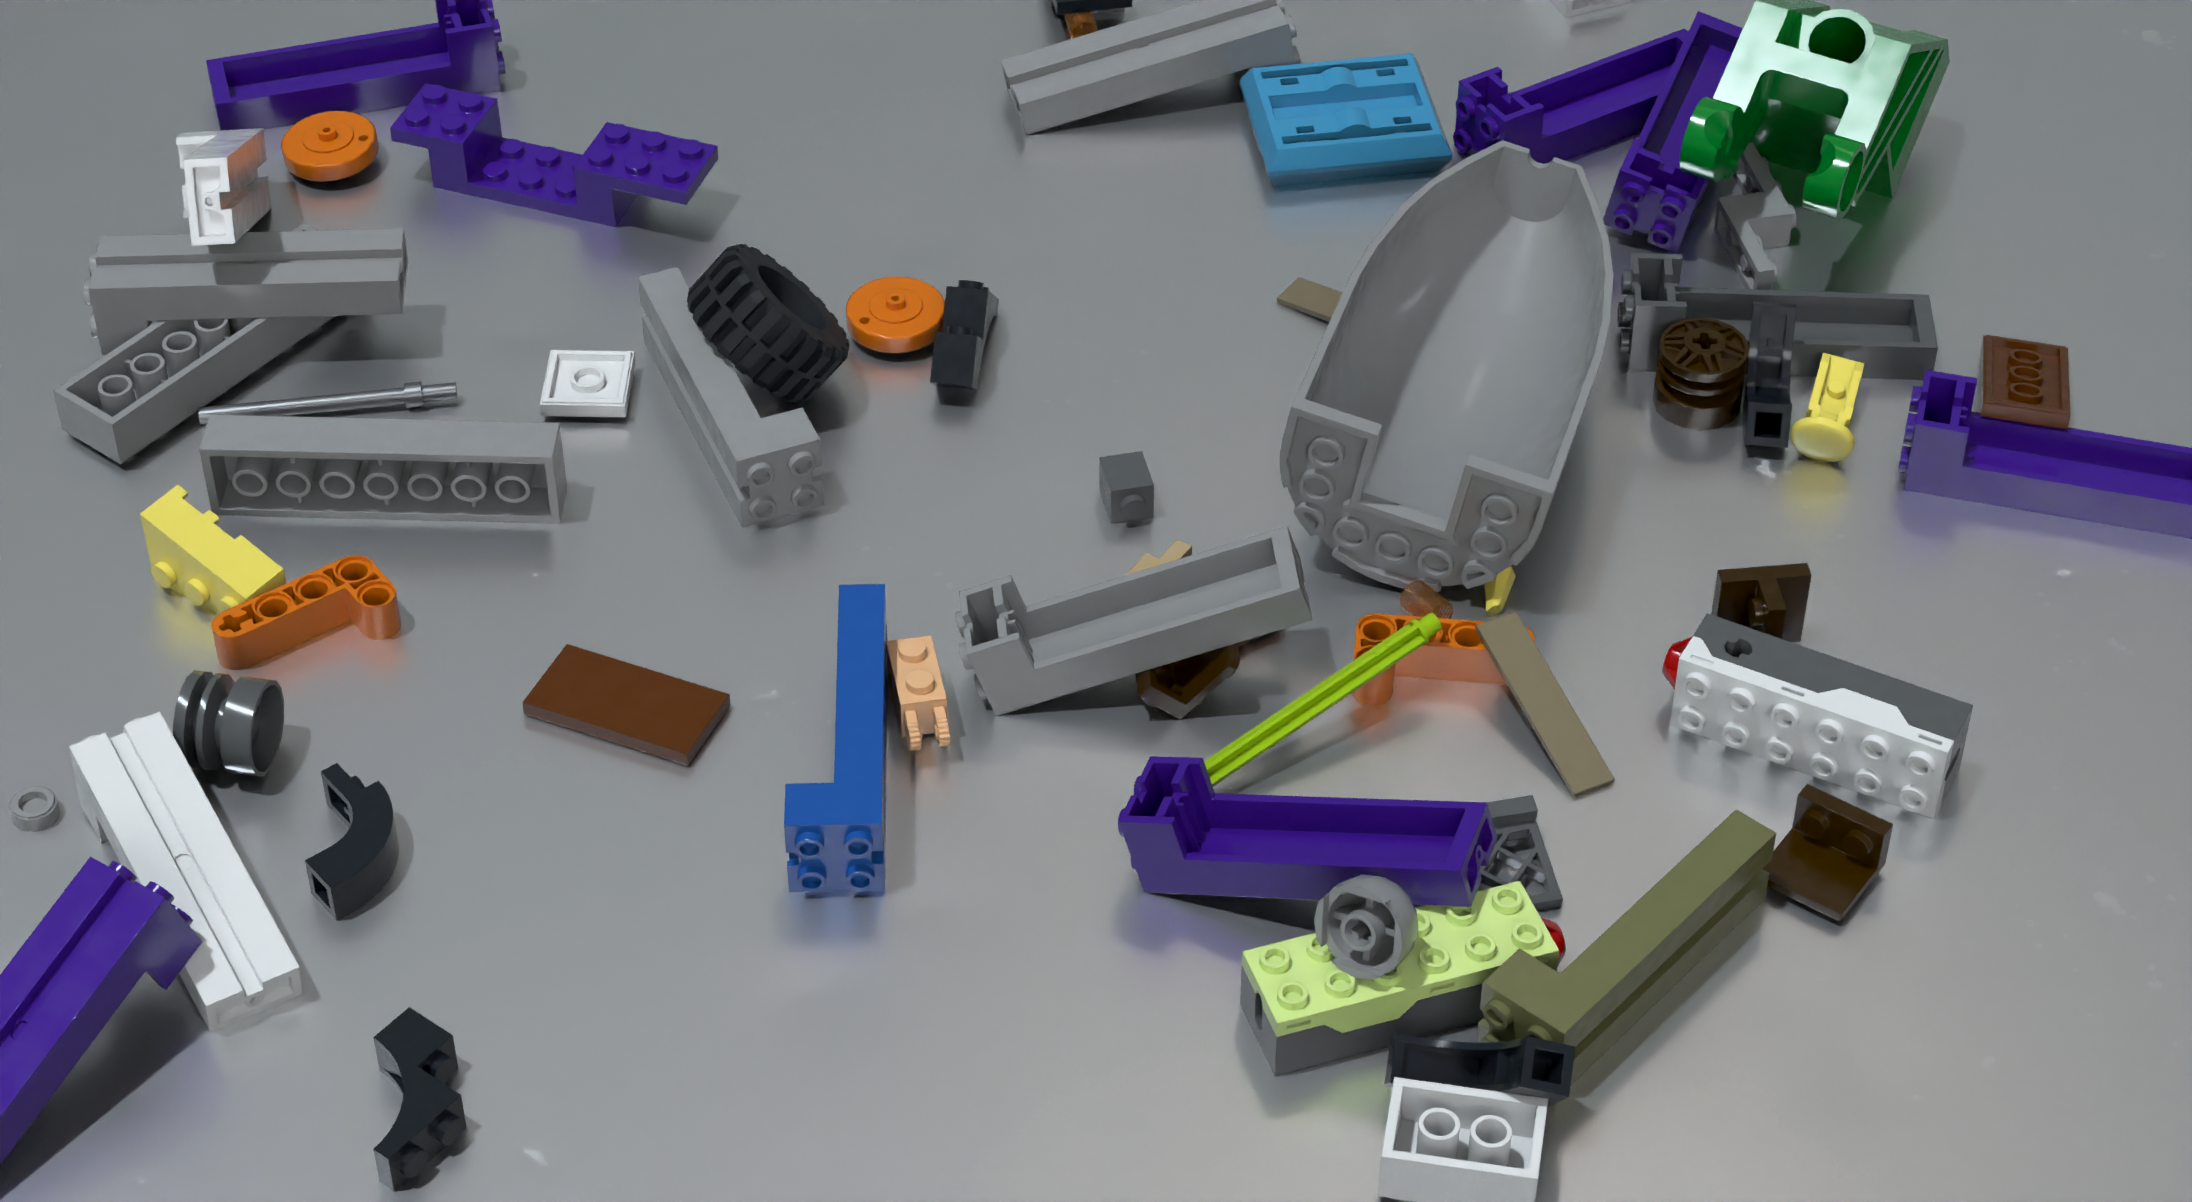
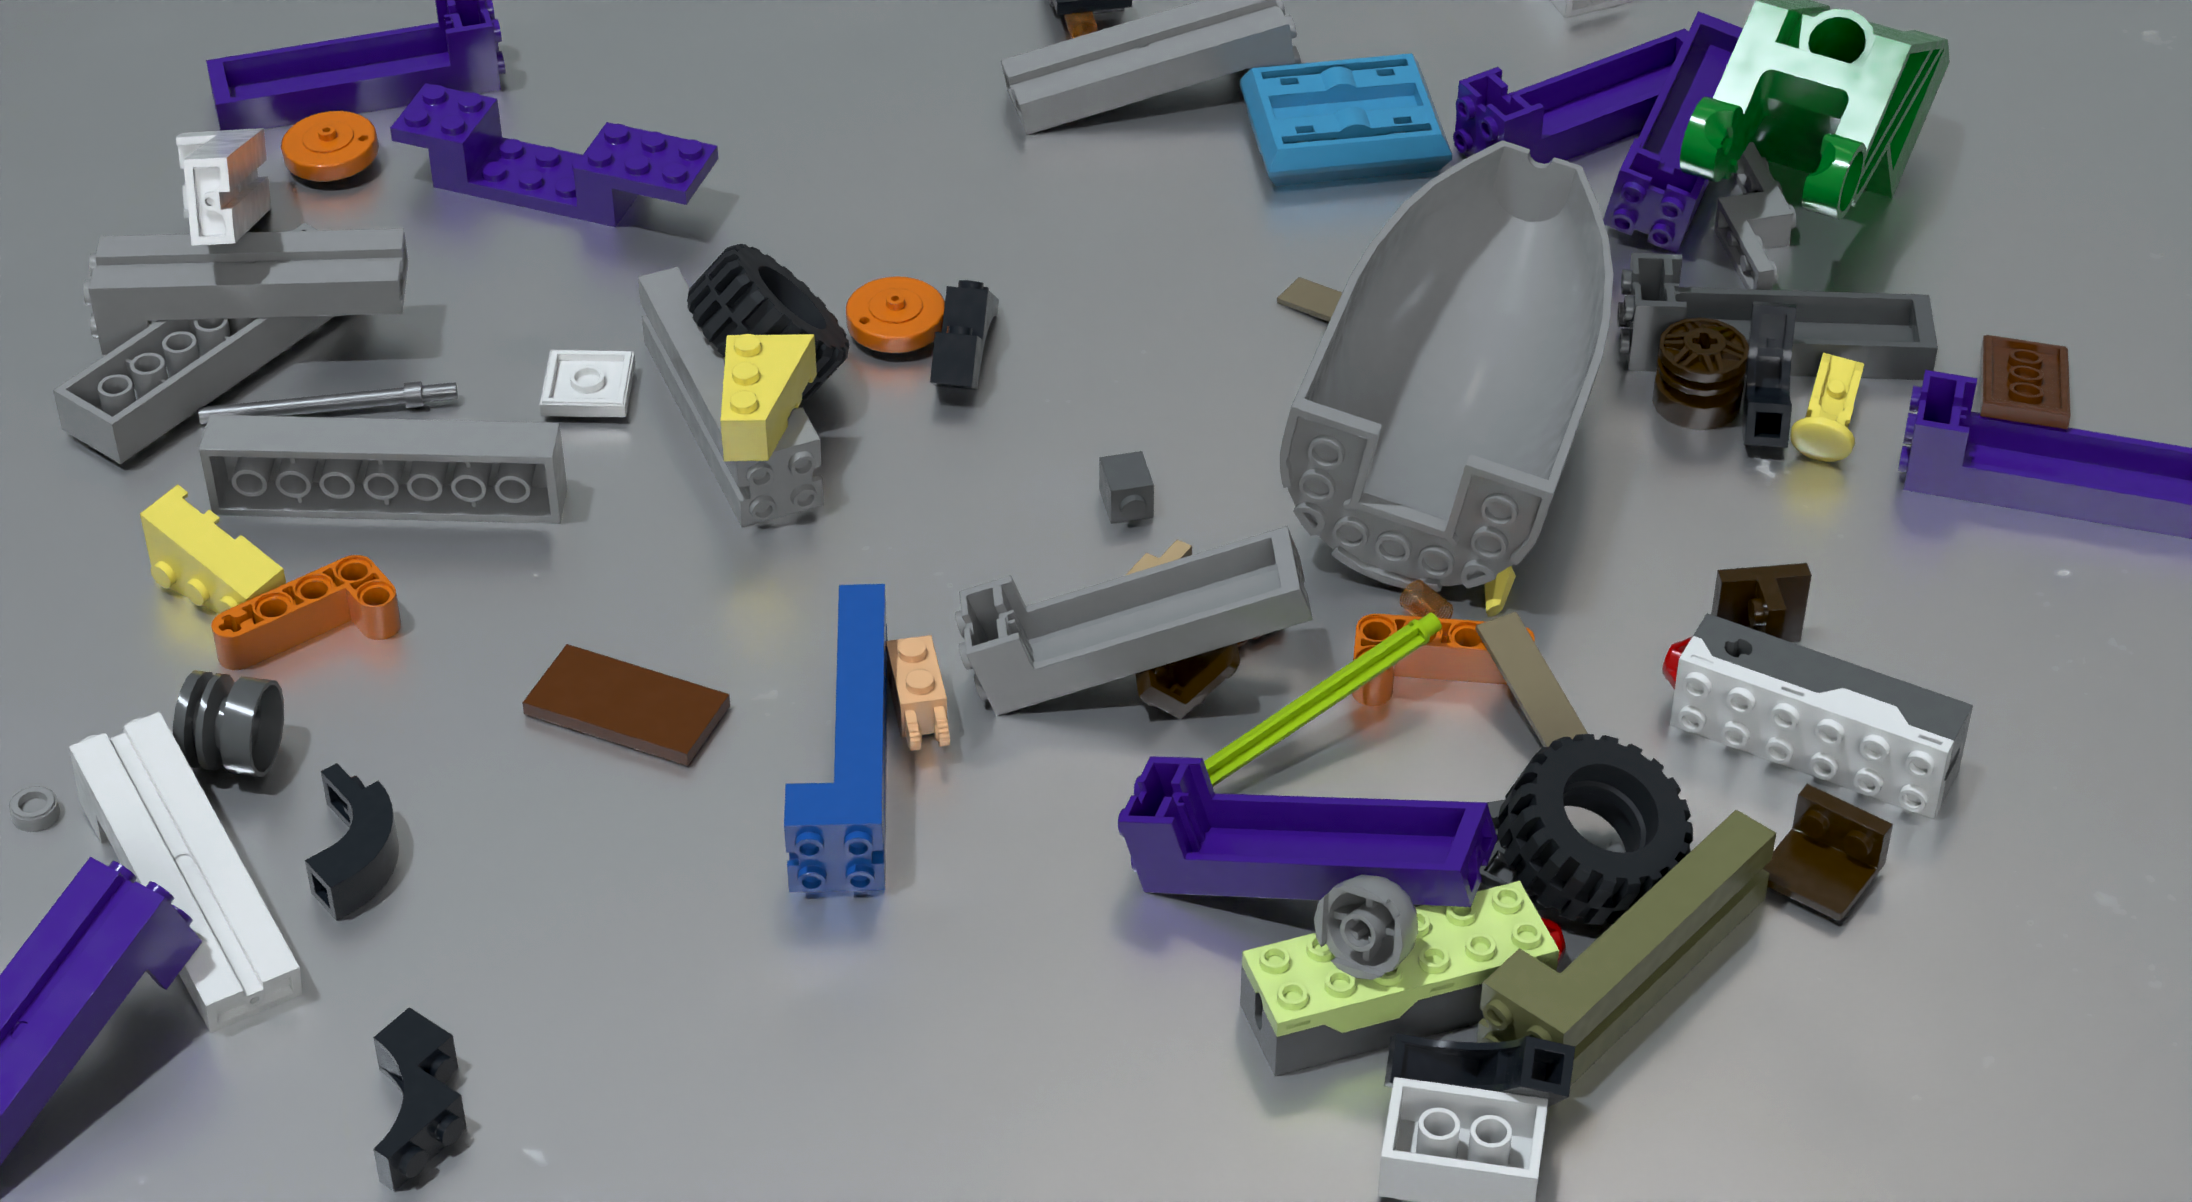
(761, 389): none -> light yellow wedge
(1618, 787): none -> black tyre

